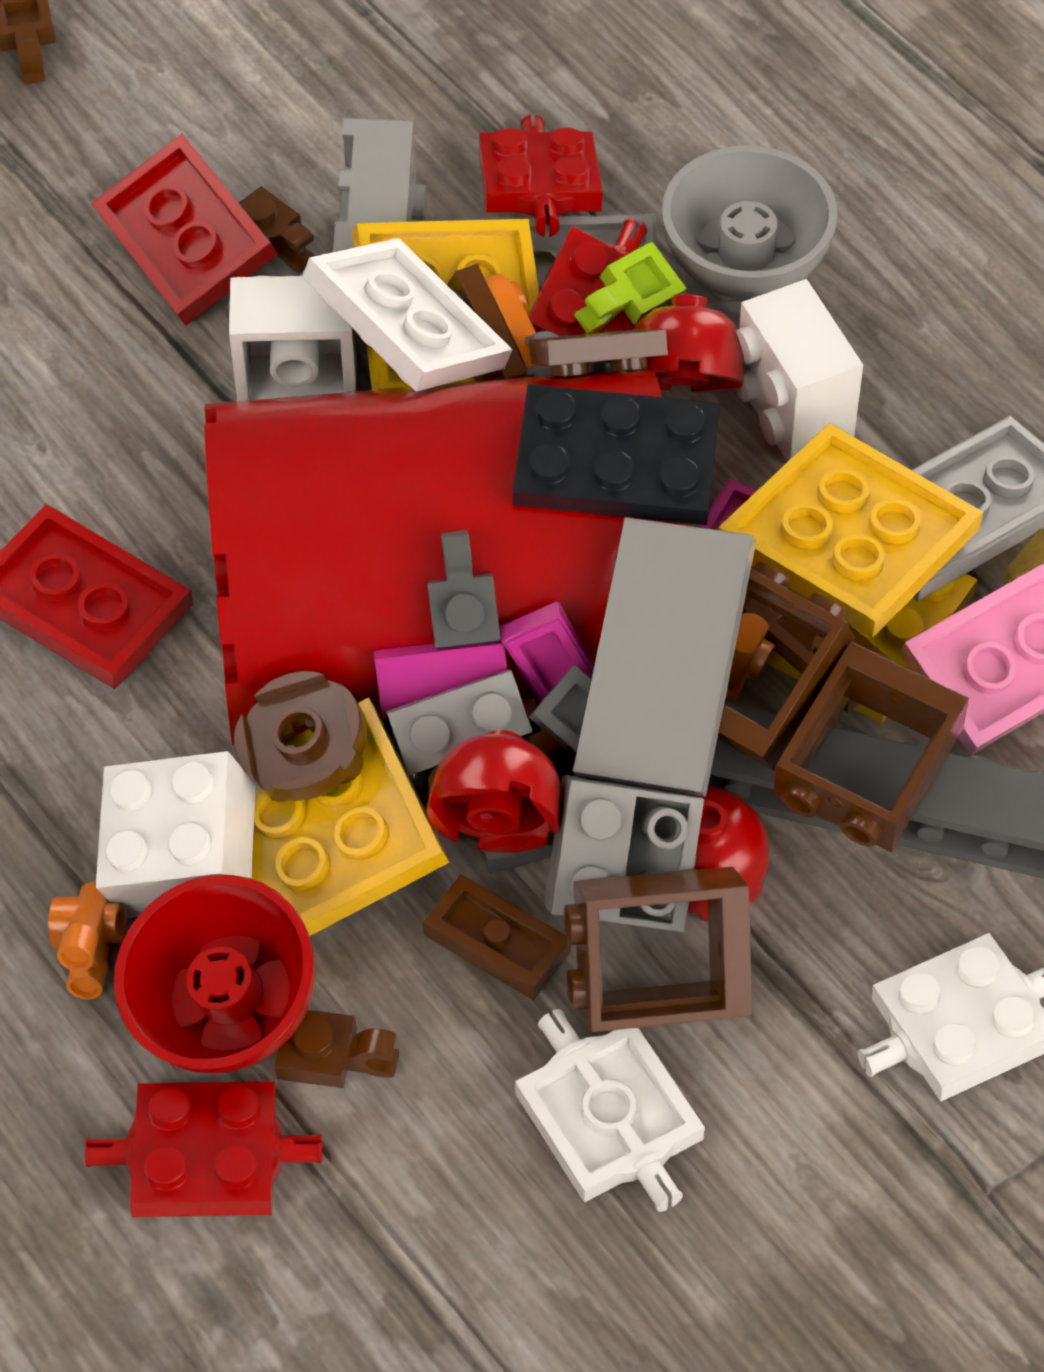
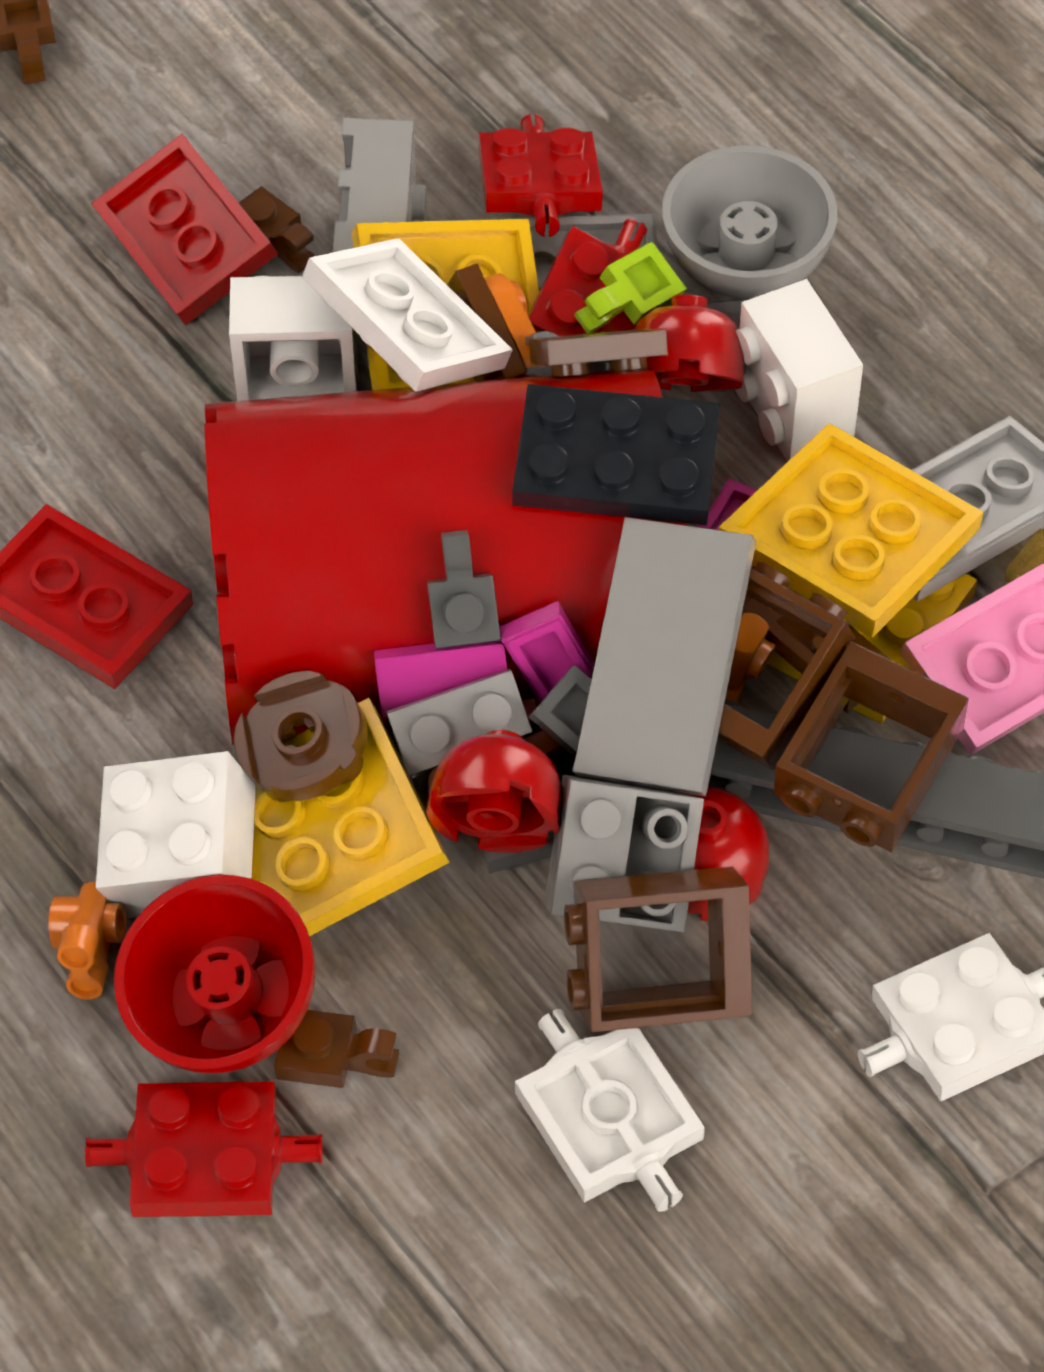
(496, 936): reddish brown plate -> none

